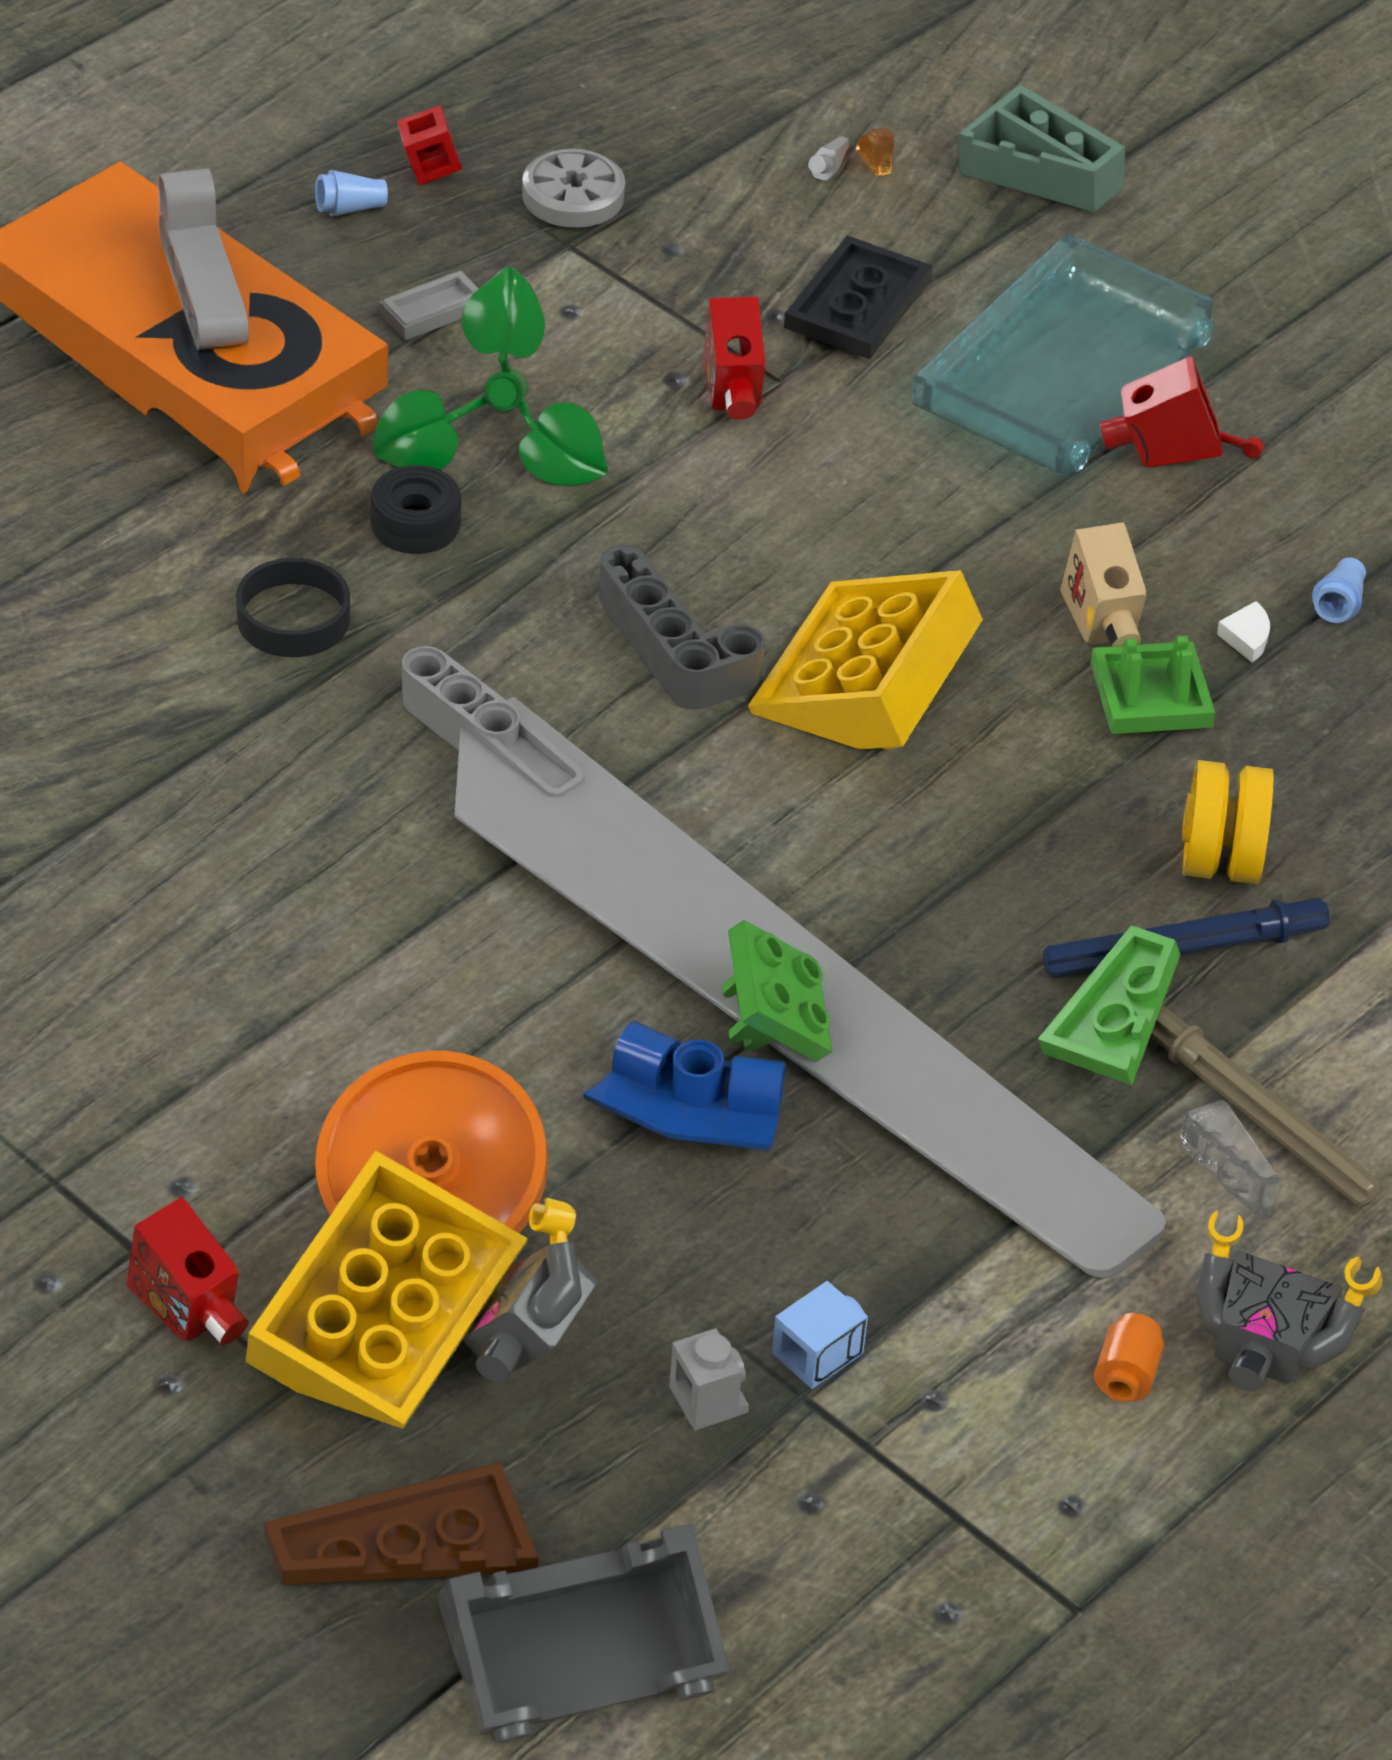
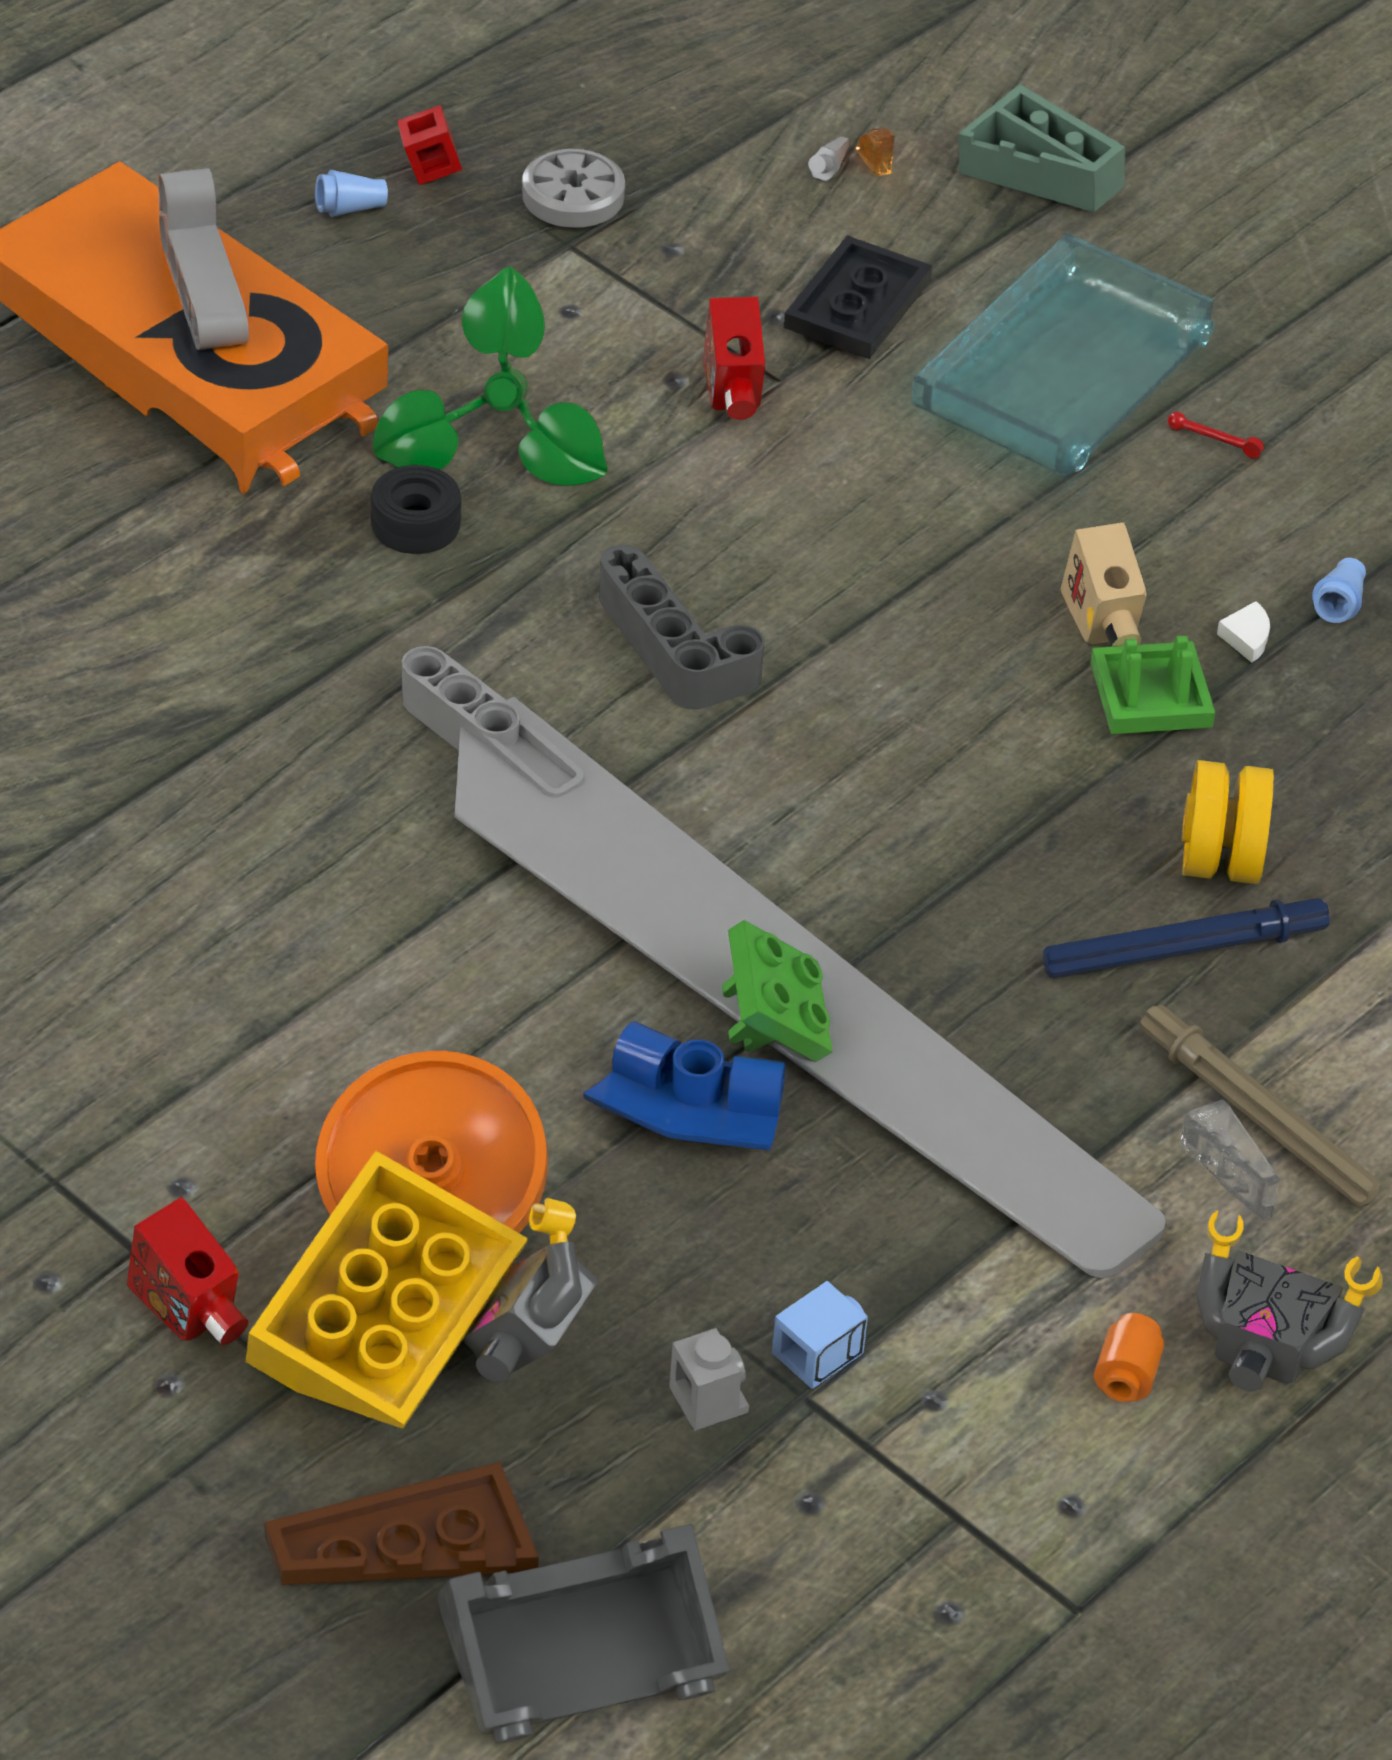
(300, 642): black tyre -> none
(428, 305): light grey tile -> none
(871, 658): yellow slope -> none
(1115, 1008): bright green wing -> none
(1166, 417): red torso -> none

